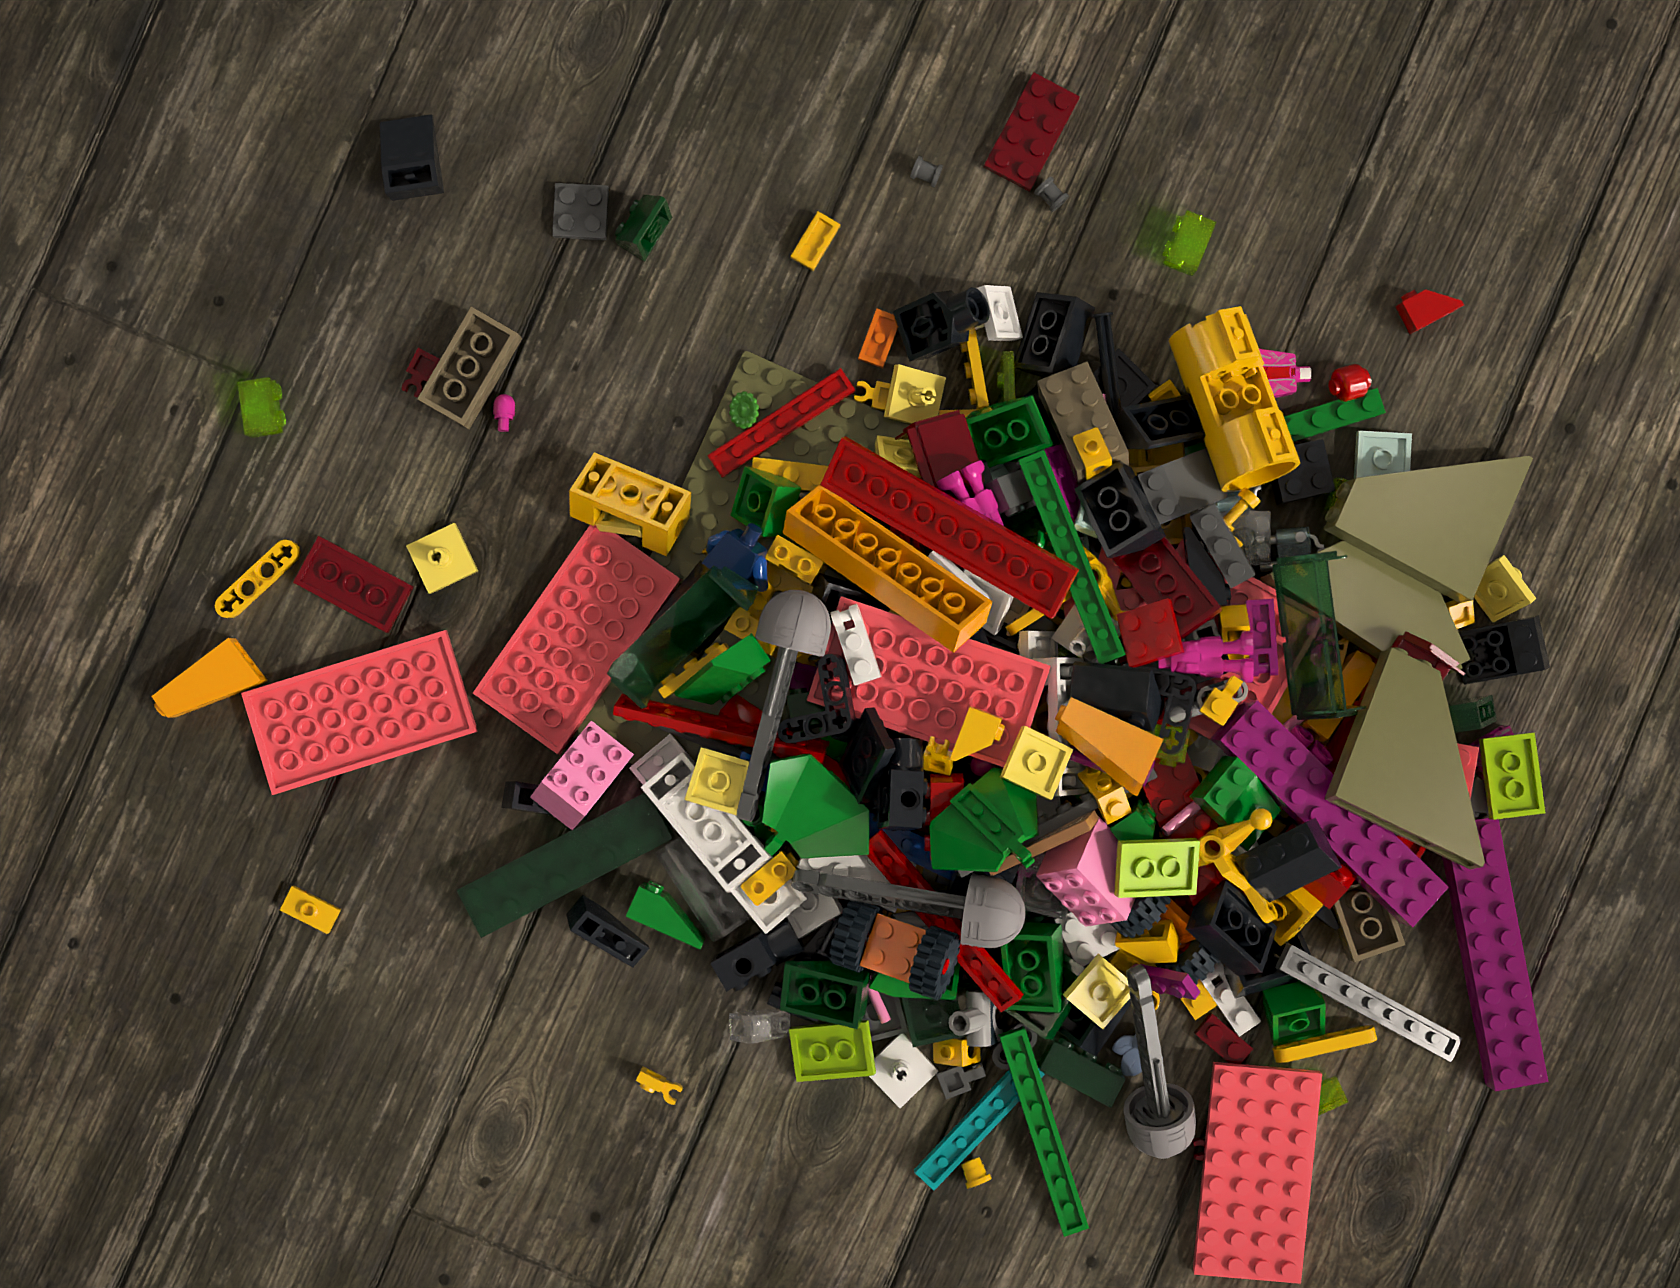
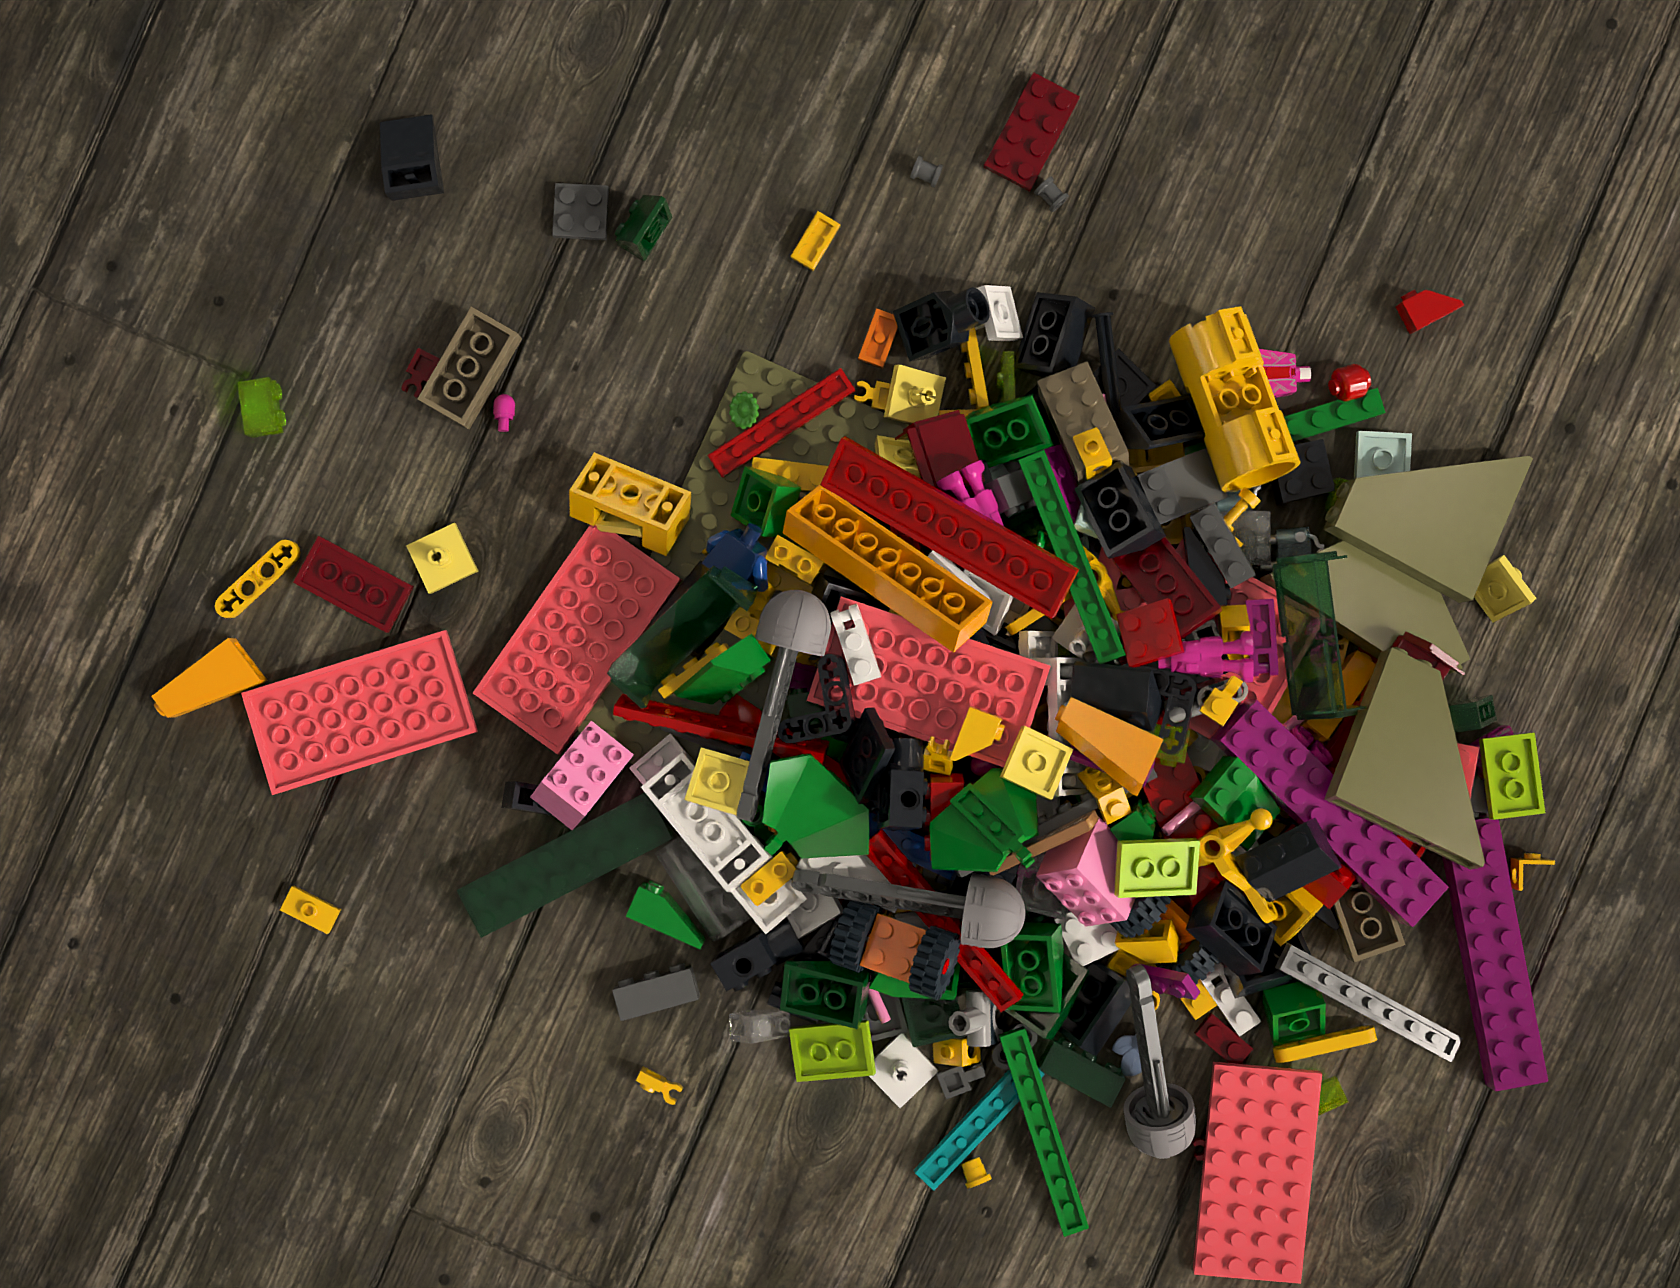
(605, 931): black slope -> none
(655, 991): none -> dark grey brick
(1099, 991): light yellow tile -> none
(1188, 243): clear neon green brick -> none
(1461, 613): yellow plate -> none
(1504, 650): black slope -> none
(1517, 865): none -> yellow bracket

